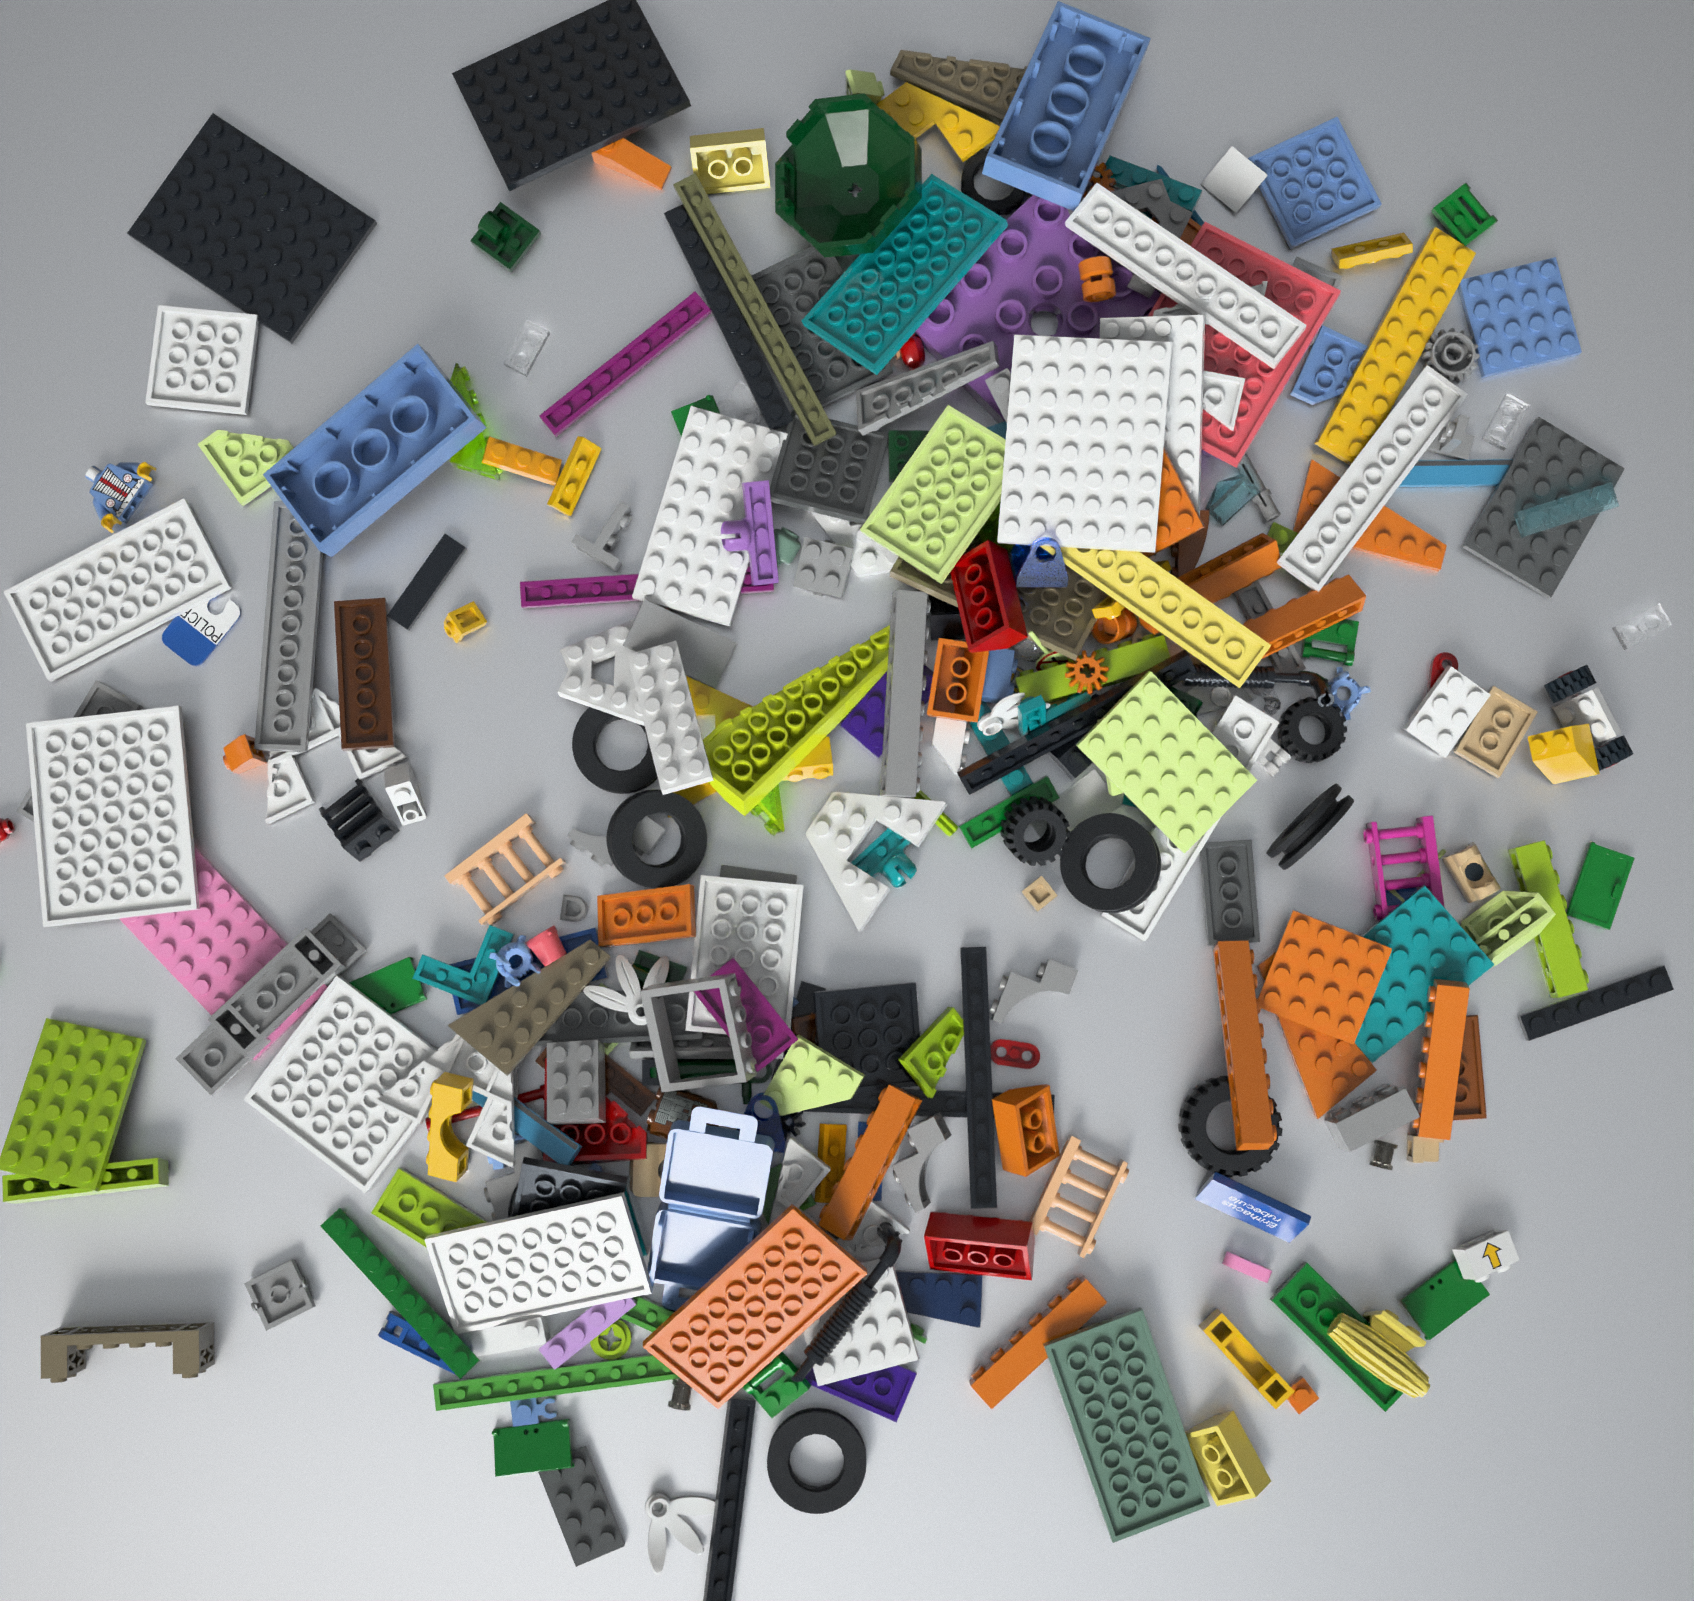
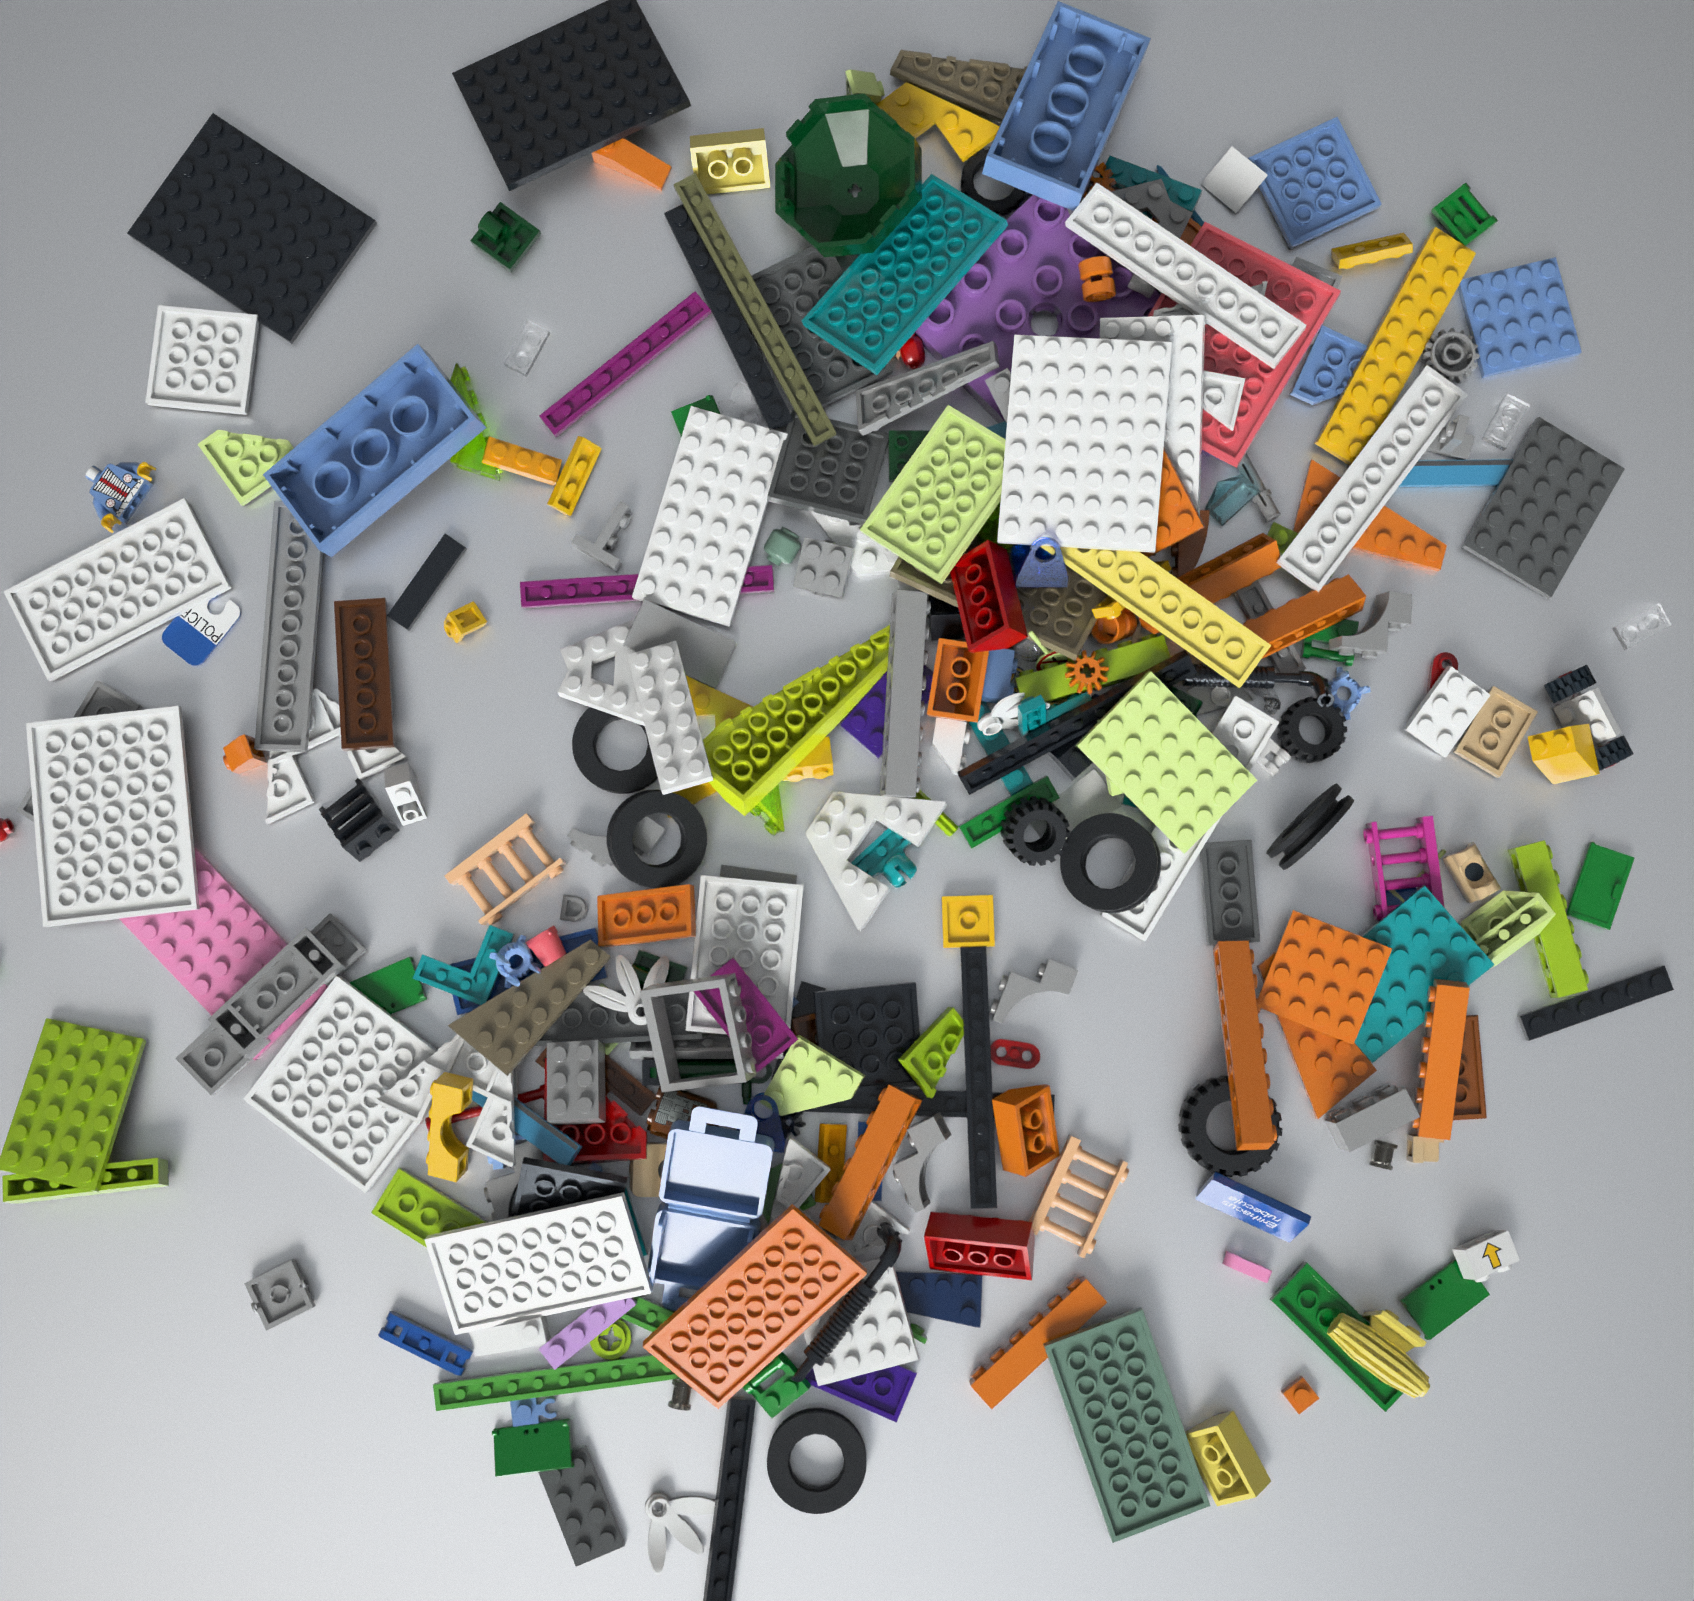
(65, 1347): dark tan plate -> none
(400, 1293): green plate -> none
(755, 533): medium lavender plate -> none
(968, 921): none -> yellow plate
(1039, 893): tan plate -> none
(1246, 1358): yellow arch -> none
(1390, 614): none -> light grey arch
(1566, 510): clear light blue plate -> none

